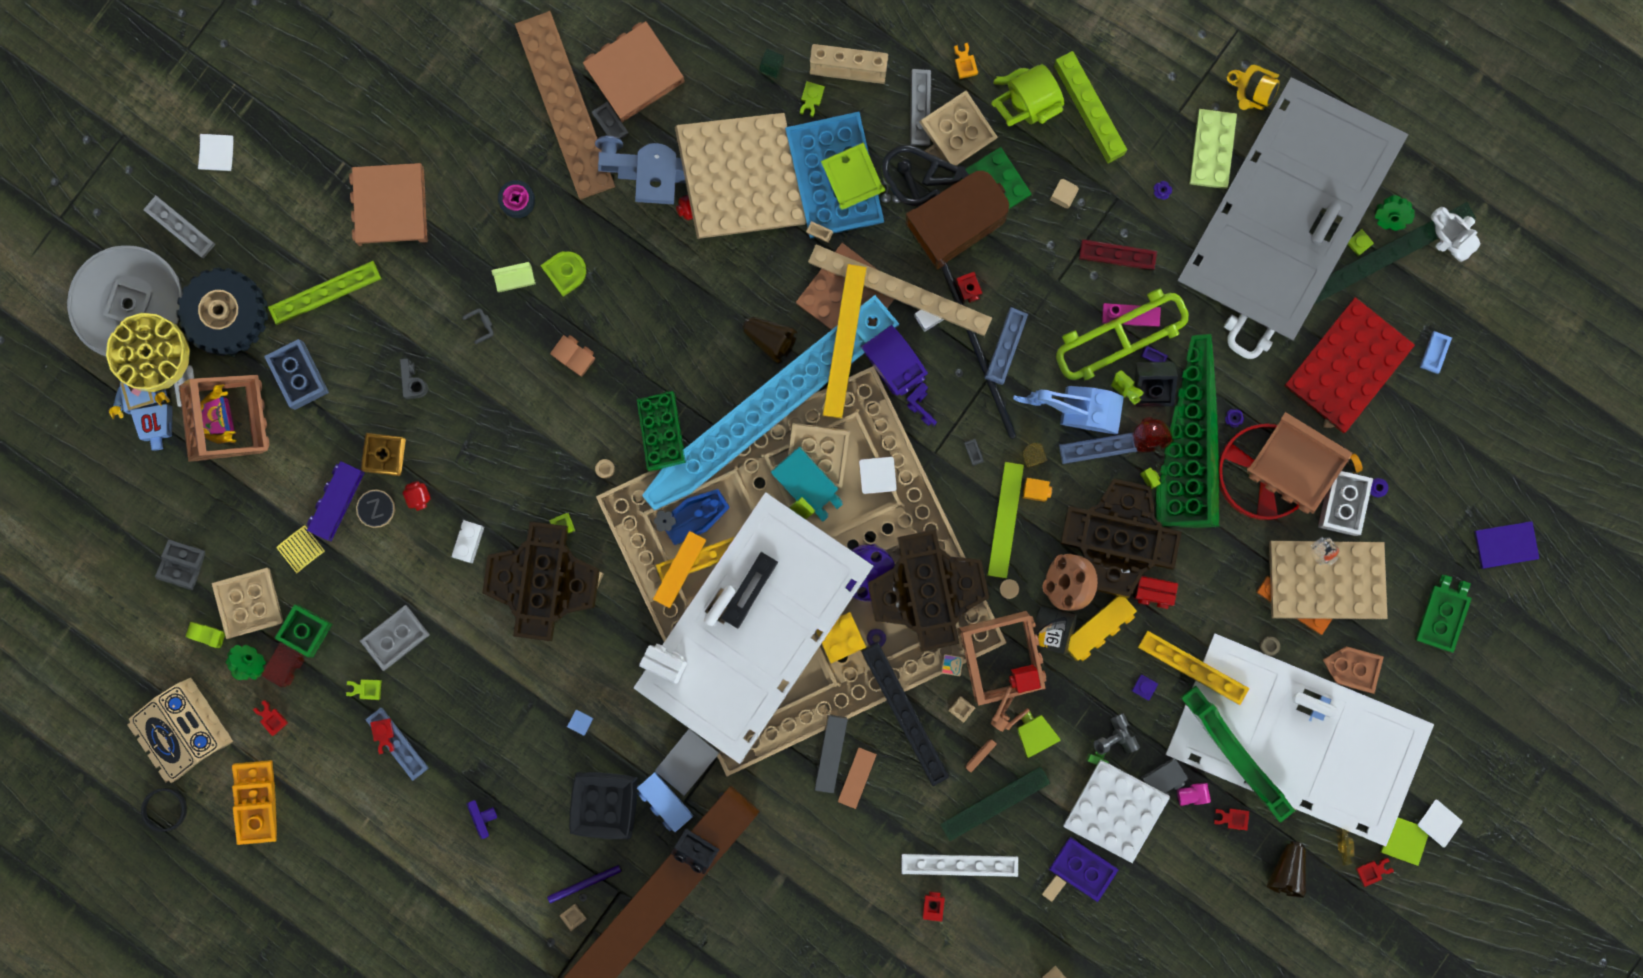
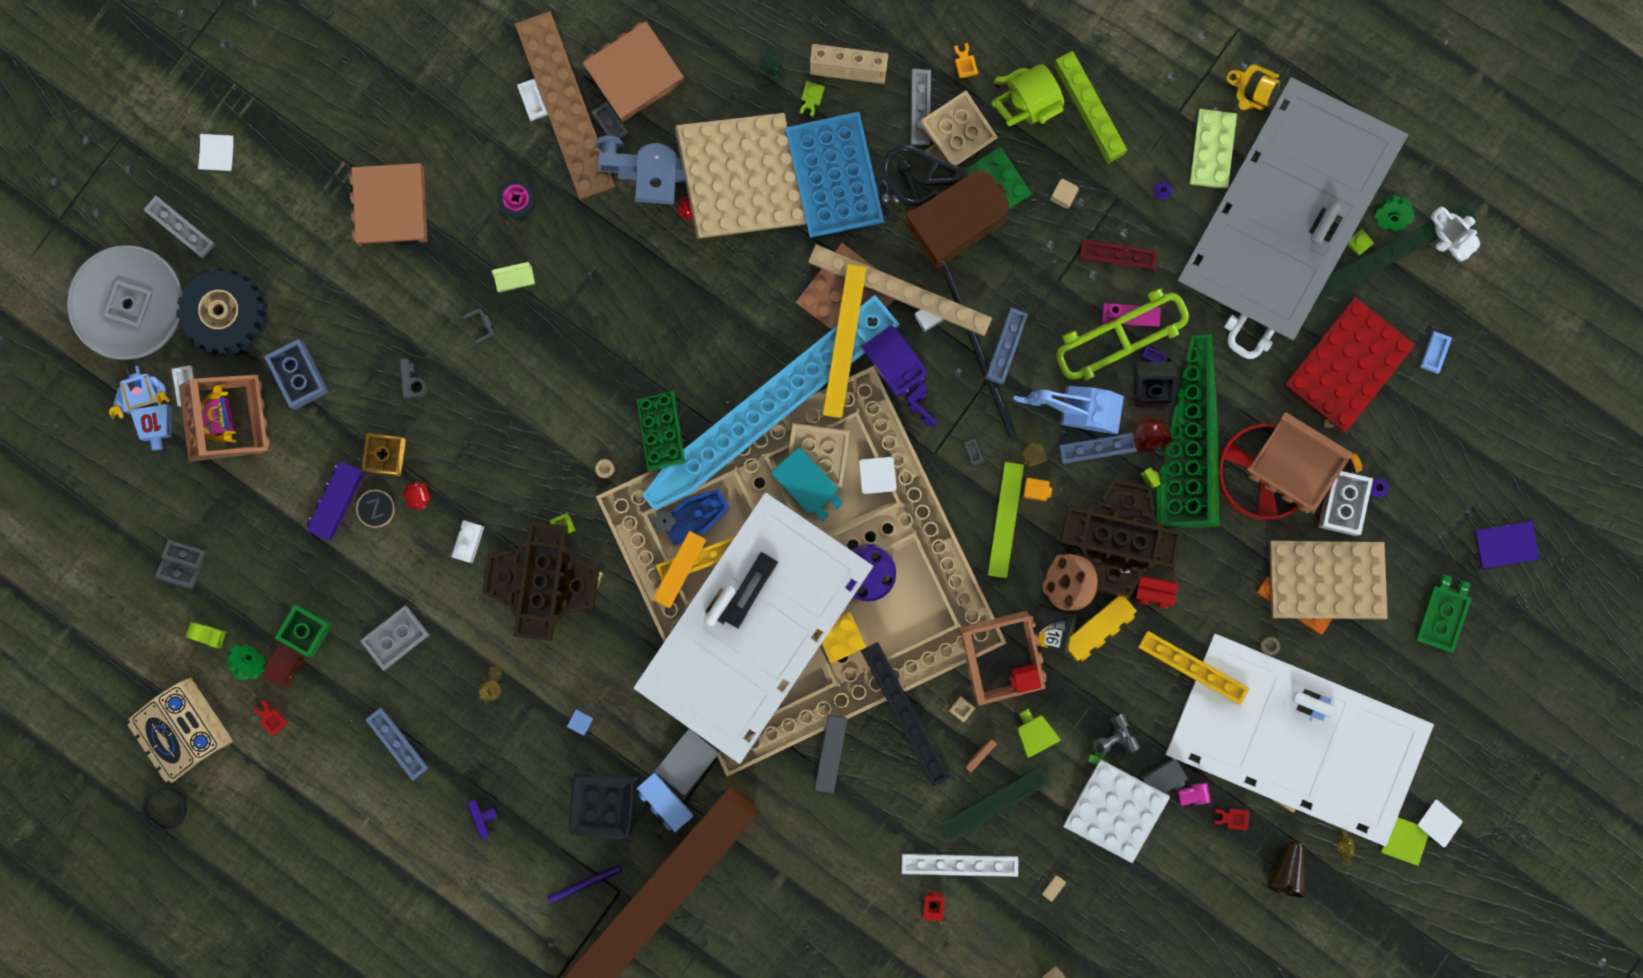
(134, 339): light yellow brick -> none
(247, 603): tan plate -> none
(254, 802): light orange slope -> none
(300, 549): light yellow sticker -> none
(324, 292): lime tile -> none
(367, 689): lime plate -> none
(382, 732): red plate -> none
(494, 674): none -> clear yellow plate
(532, 99): none -> white tile
(565, 271): lime tile -> none
(572, 355): nougat brick -> none
(573, 917): tan tile -> none
(663, 663): white brick -> none
(694, 852): black bracket -> none
(770, 337): dark brown cone -> none
(802, 508): lime plate -> none
(819, 232): tan piece -> none
(853, 178): lime container -> none
(857, 778): nougat tile -> none
(876, 632): dark purple plate -> none
(928, 590): dark brown plate -> none
(952, 665): tile -> none
(969, 279): red brick -> none
(1001, 719): nougat plant -> none
(1009, 589): tan tile -> none
(1083, 869): dark purple tile -> none
(1124, 385): lime plate -> none
(1144, 687): dark purple plate -> none
(1223, 737): green slope -> none
(1239, 418): dark purple plate -> none
(1324, 551): clear head -> none
(1355, 668): nougat tile -> none
(1371, 873): red plate -> none

